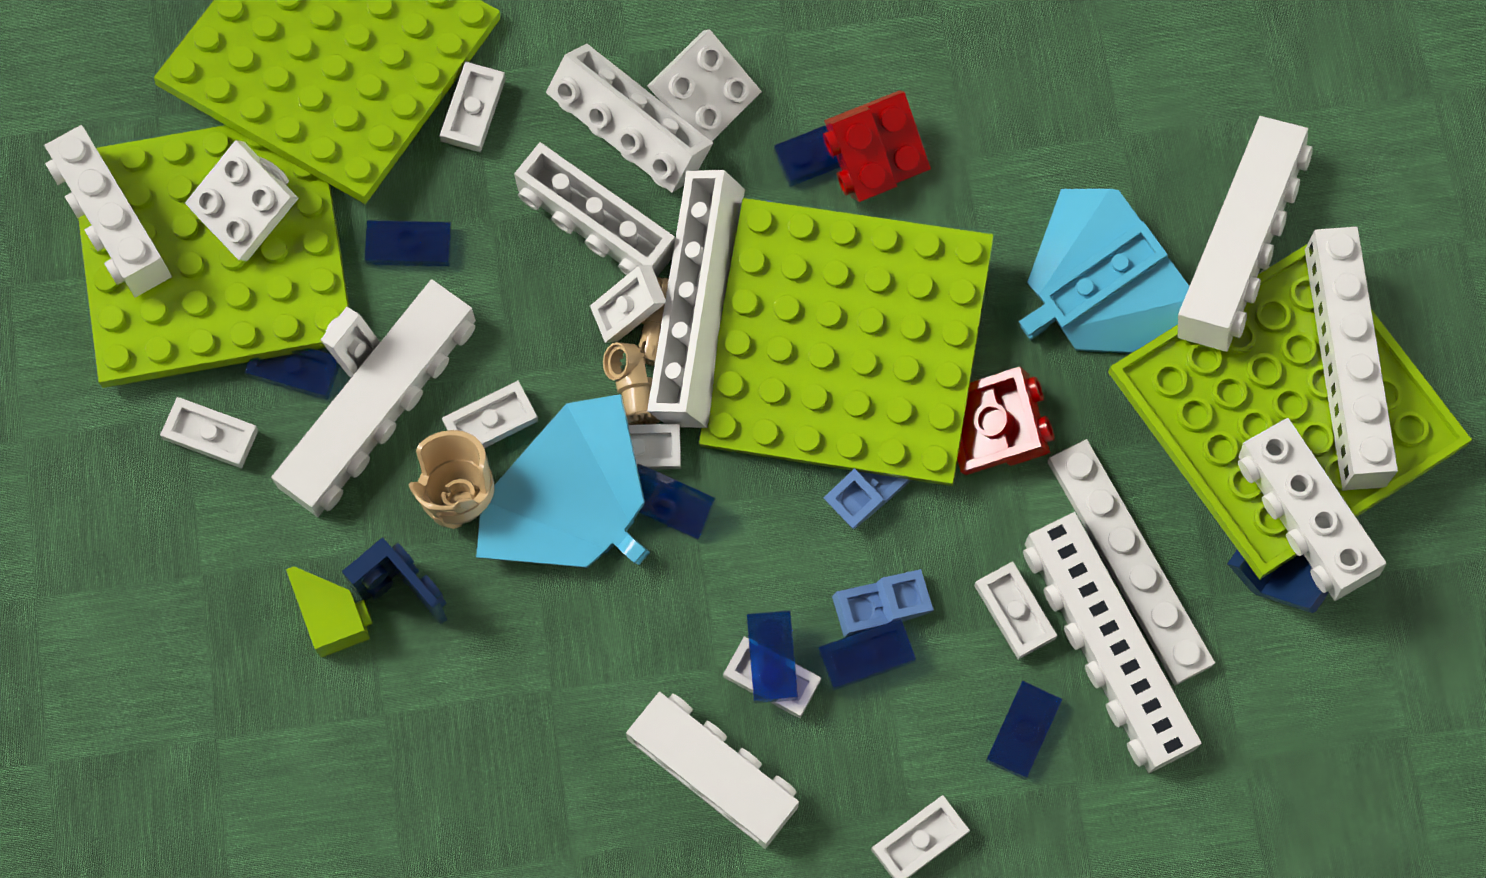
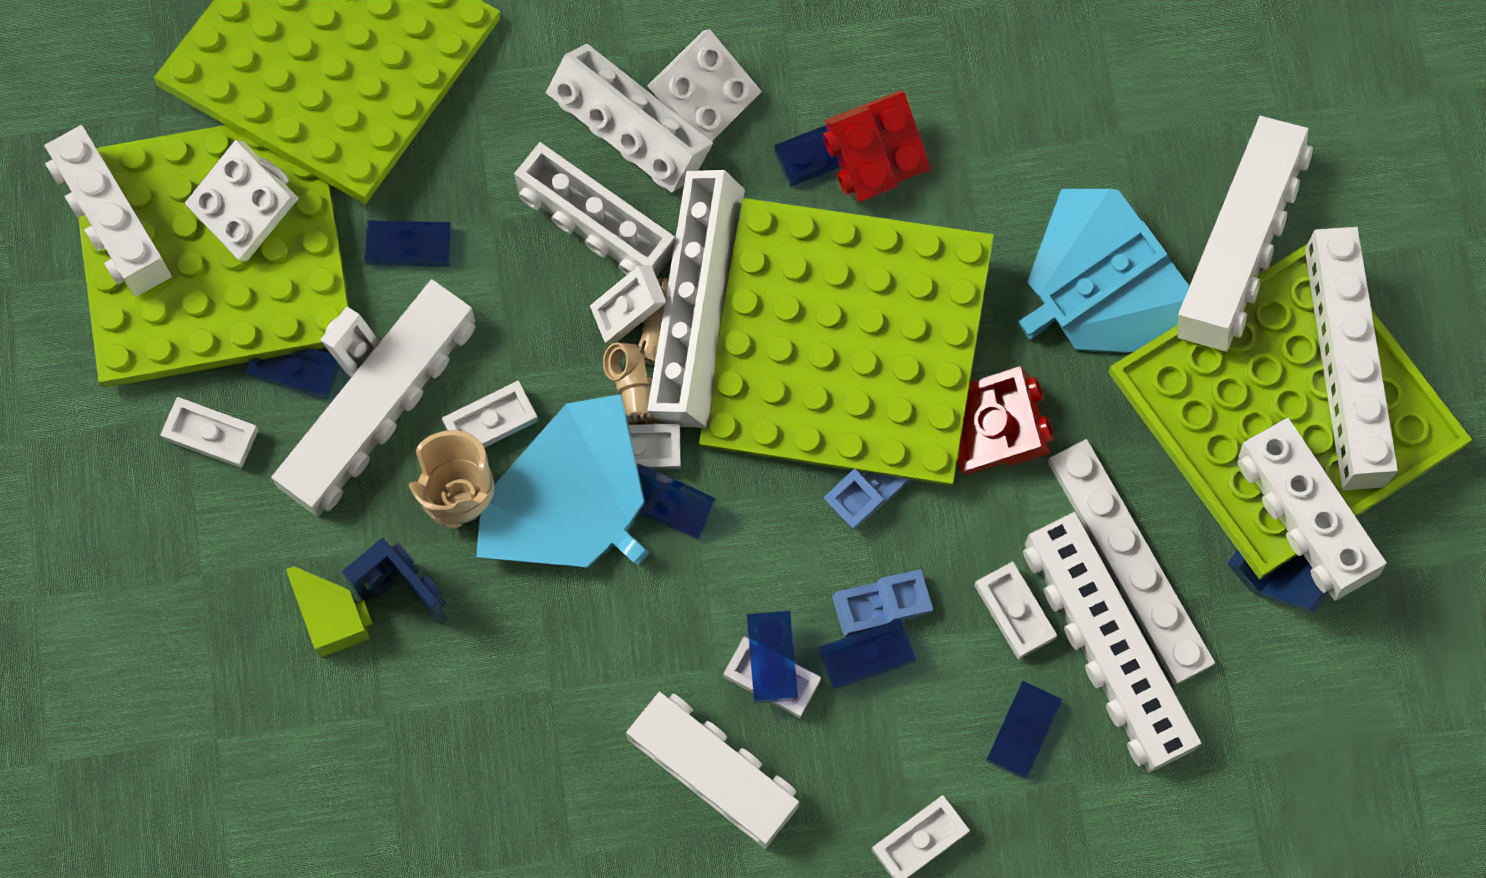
(472, 107): white plate -> none

